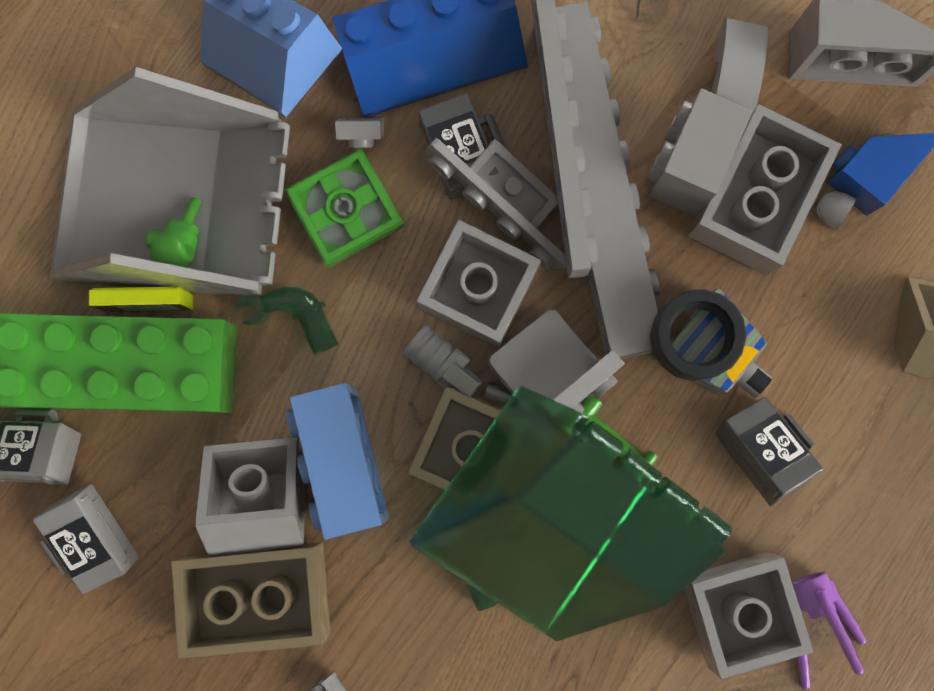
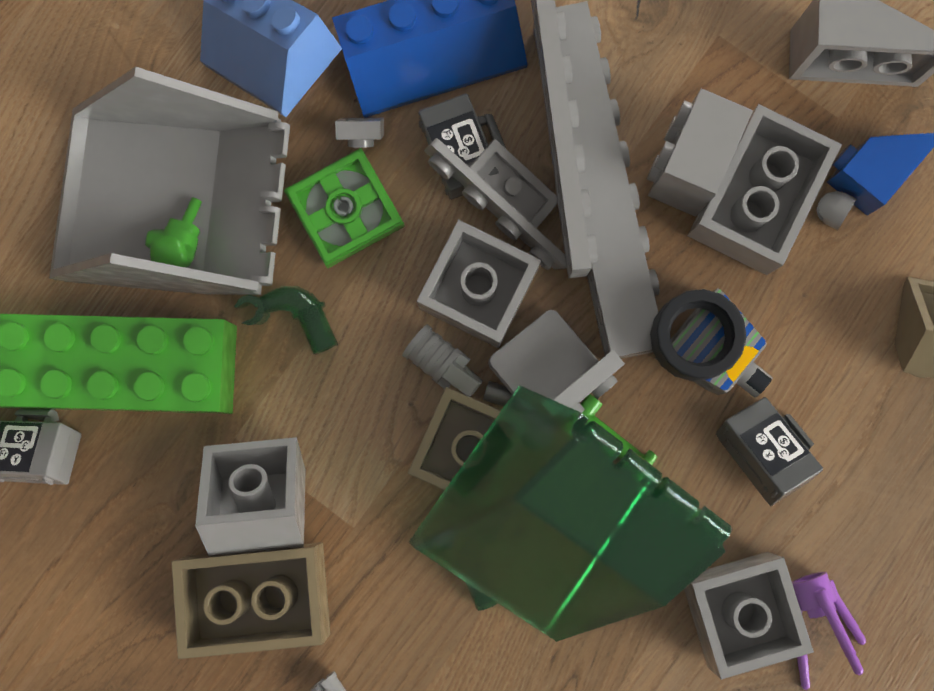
(85, 539): light grey piece -> none
(140, 299): neon yellow tile -> none
(337, 461): medium blue brick -> none
(740, 62): light grey slope -> none

